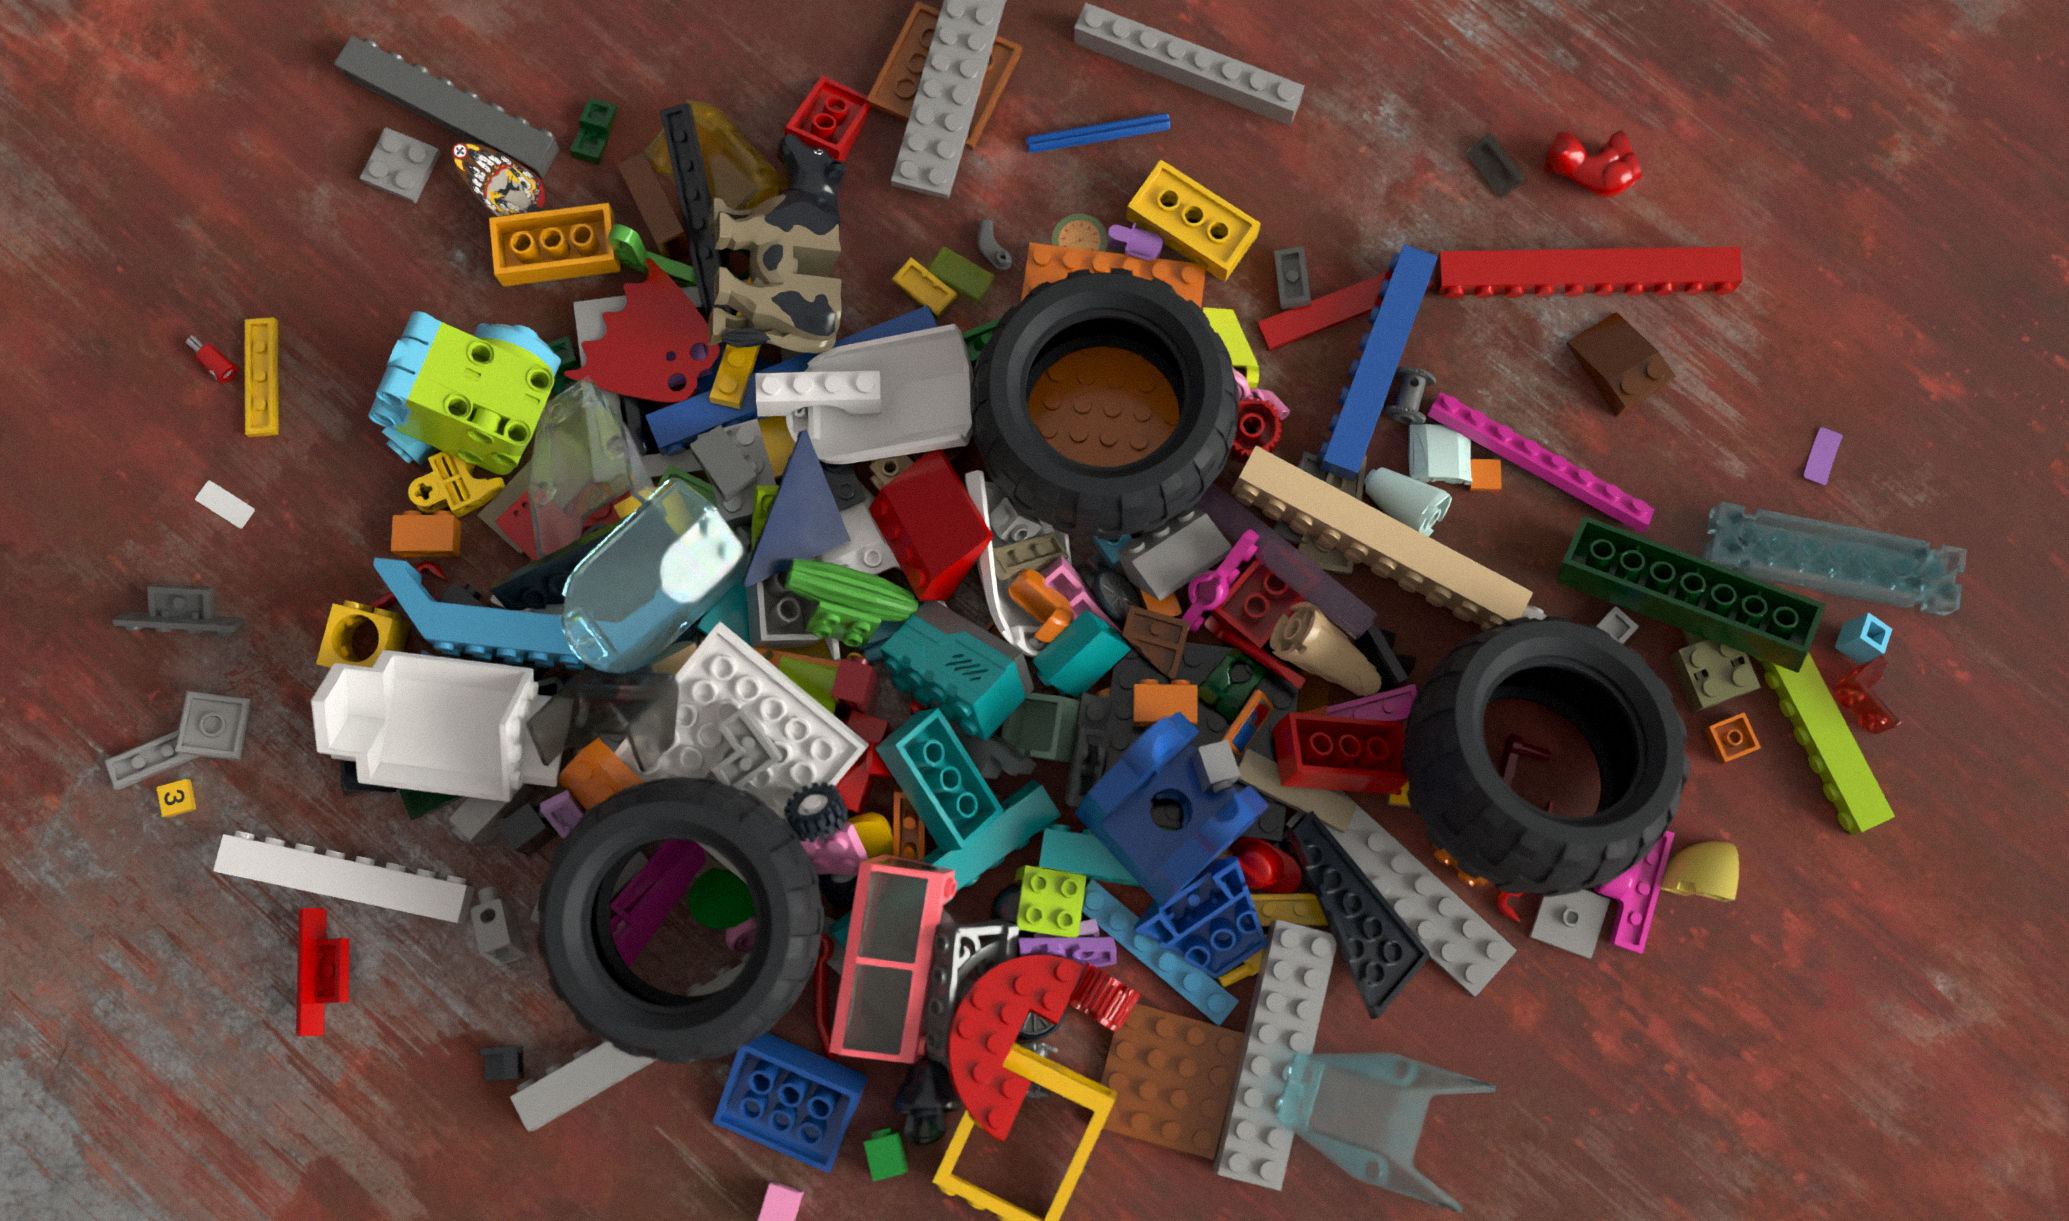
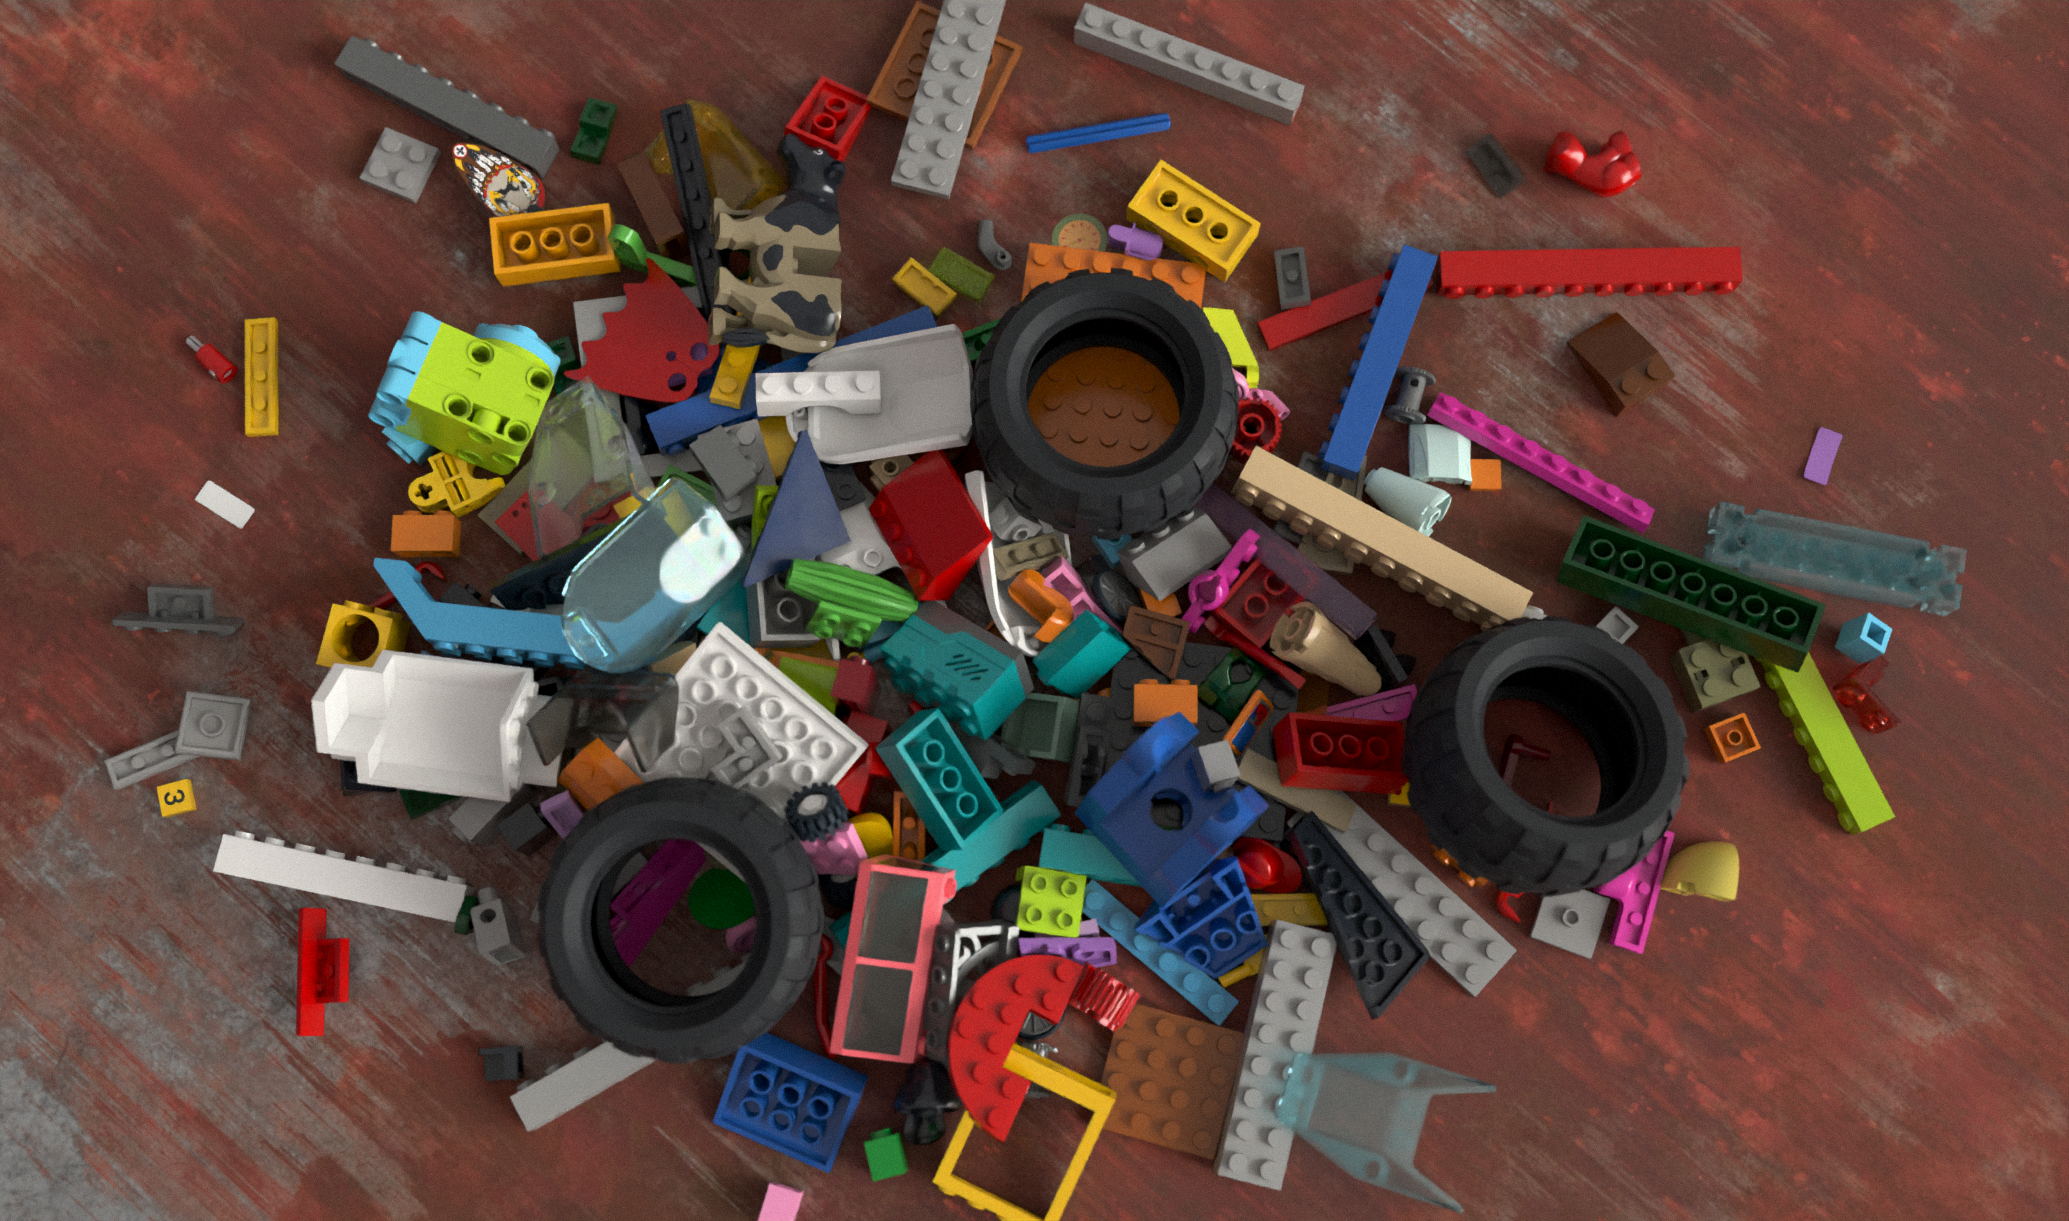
(464, 921): none -> dark green tile

